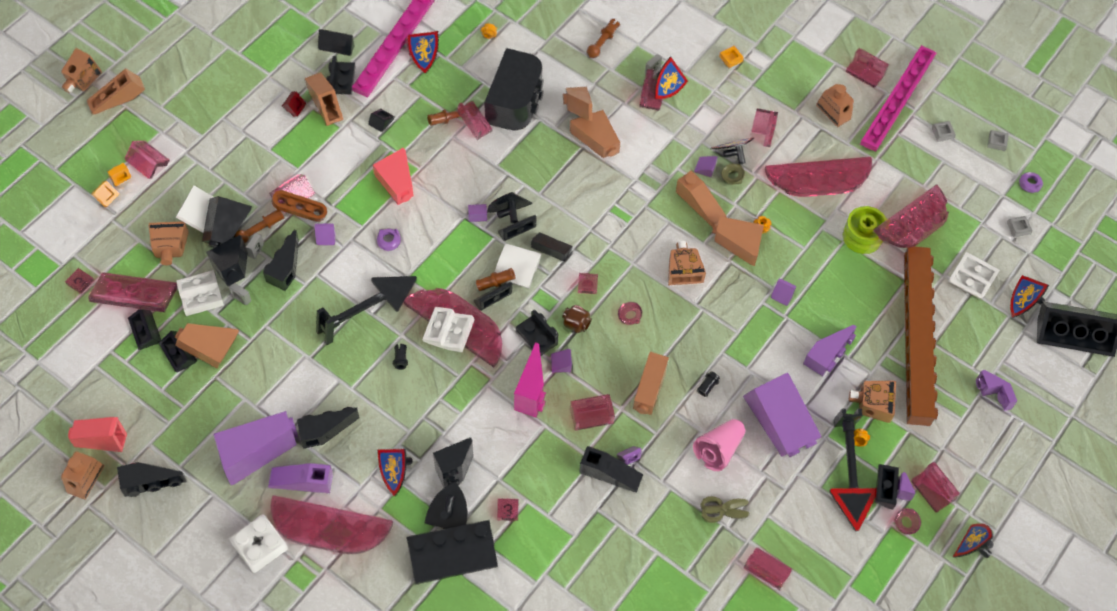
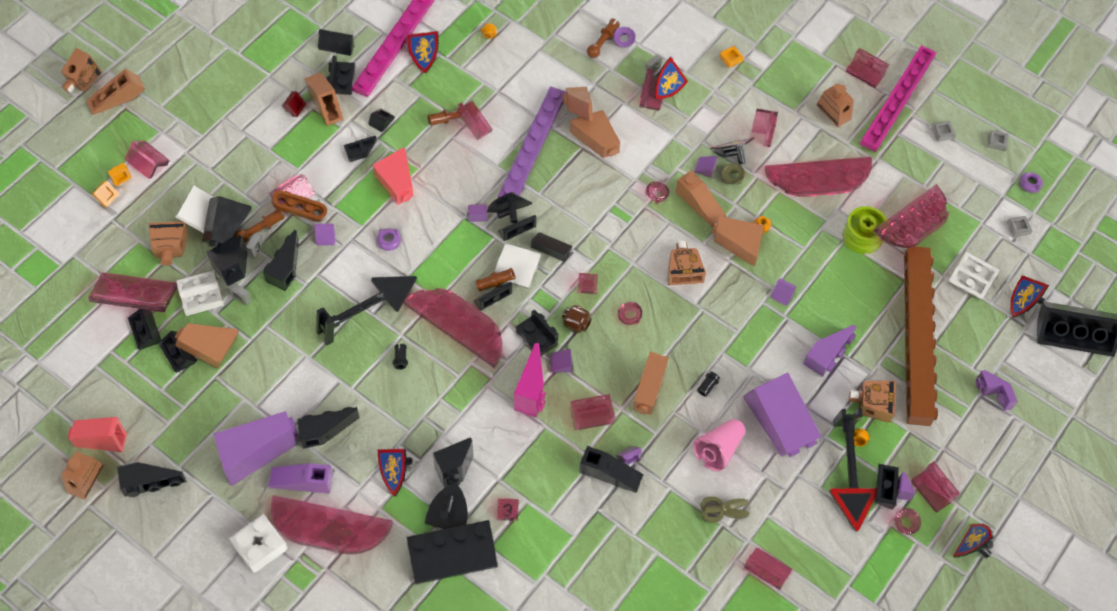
(79, 281): clear pink tile -> none
(360, 149): none -> black tile
(448, 329): white slope -> none
(514, 91): black brick -> none
(533, 142): none -> medium lavender plate
(624, 31): none -> medium lavender piece
(659, 187): none -> clear pink piece

